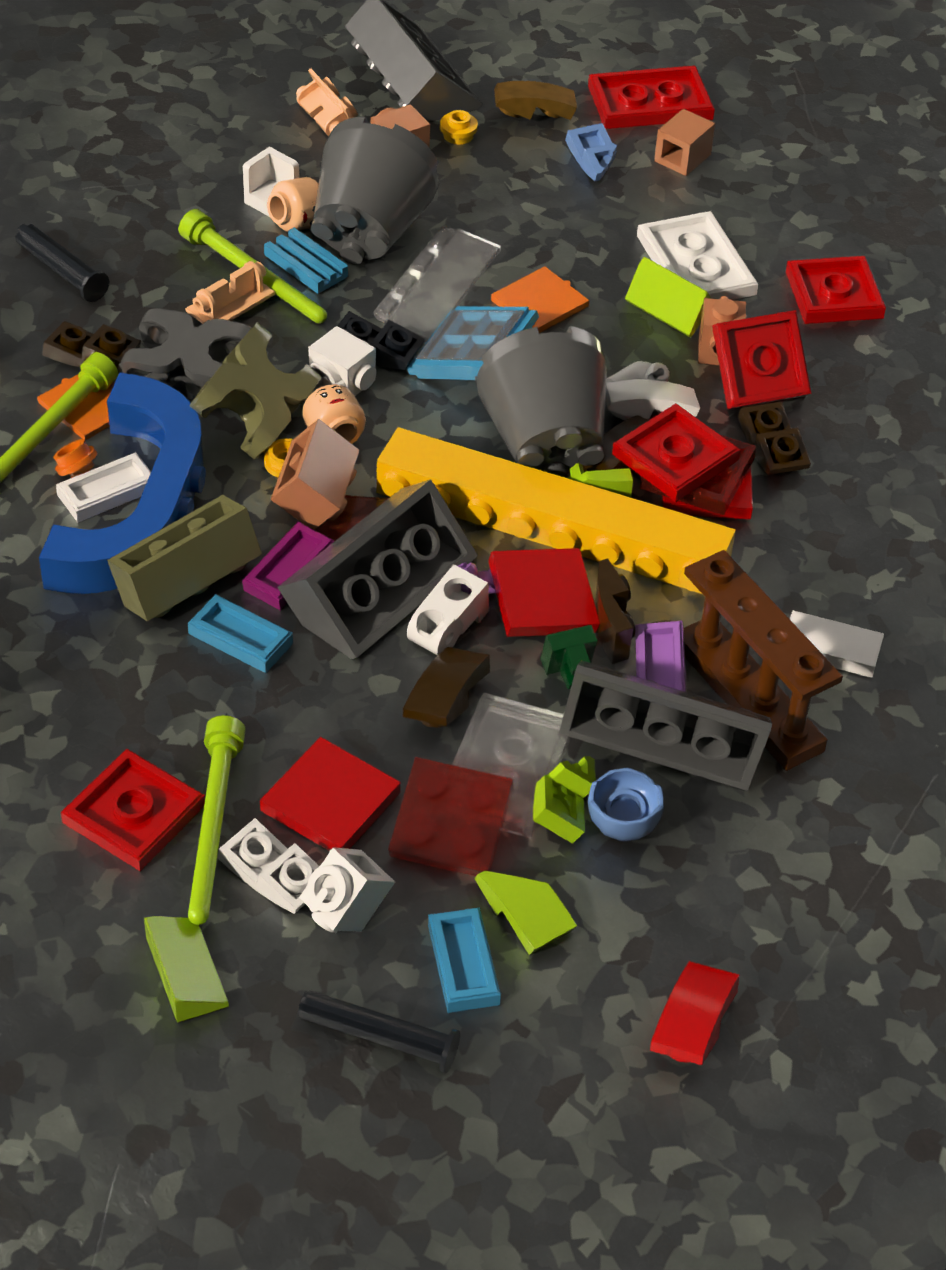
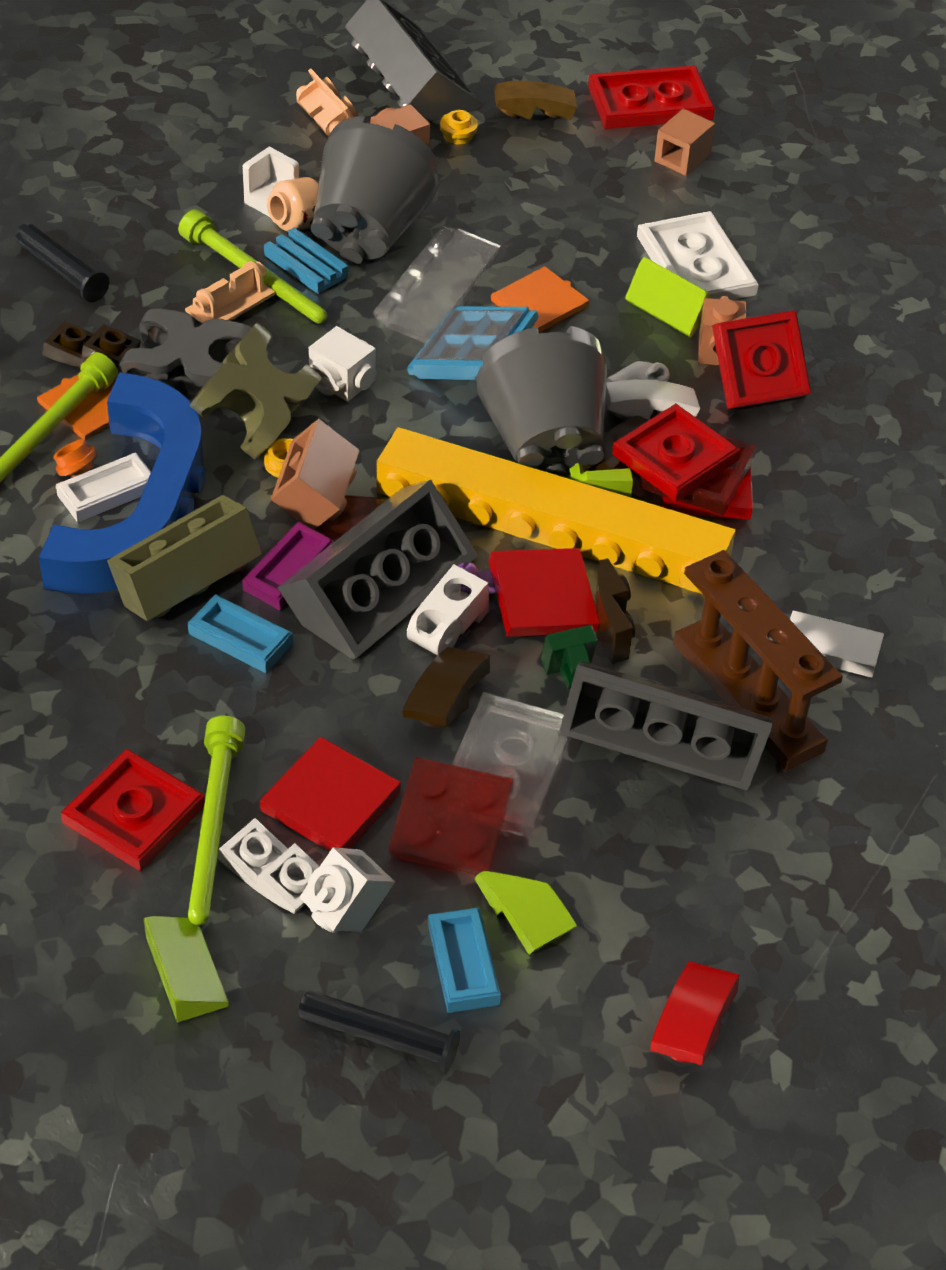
(337, 409): light nougat head -> none
(393, 343): black slope -> none
(560, 797): lime slope -> none
(592, 149): medium blue slope -> none
(625, 804): medium blue hair -> none
(661, 653): medium lavender tile -> none
(777, 445): dark brown slope -> none
(835, 289): red tile -> none

